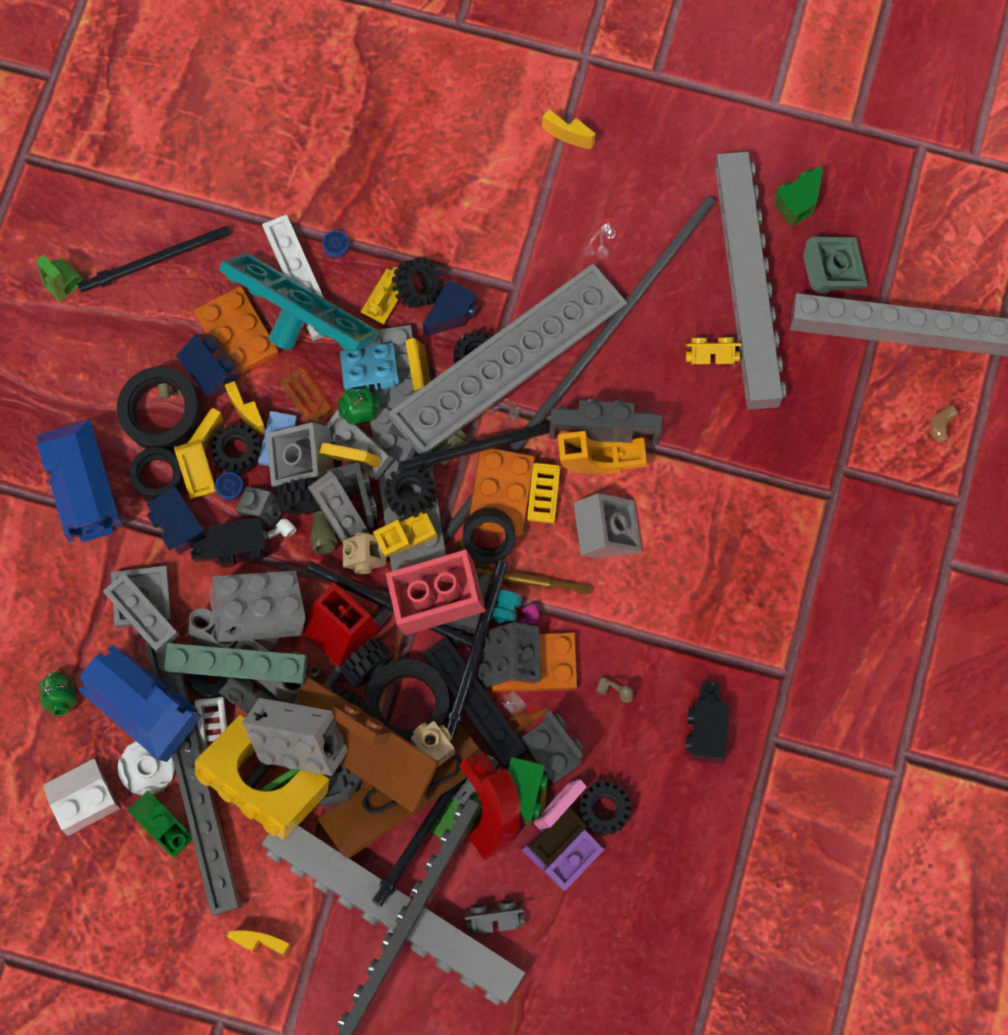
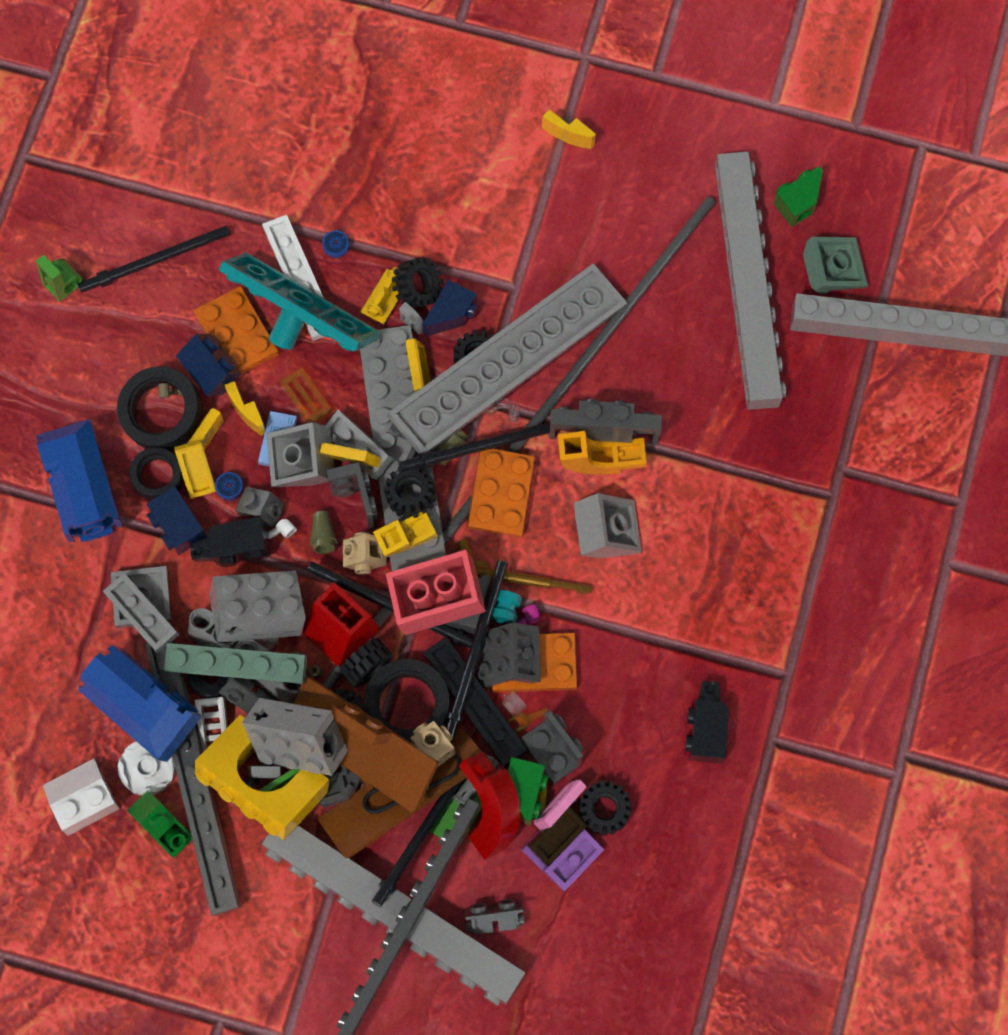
(57, 693): green head -> none
(229, 434): black tyre -> none
(252, 940): yellow slope -> none
(263, 771): none -> light grey tile
(296, 498): black tyre -> none
(337, 507): light grey plate -> none
(357, 405): green head -> none
(369, 366): medium azure hinge -> none
(411, 317): none -> light grey tile
(489, 515): black tyre -> none
(543, 470): yellow slope -> none
(601, 252): clear piece -> none
(626, 692): dark tan piece -> none
(723, 351): yellow hinge -> none
(939, 422): medium nougat arm -> none

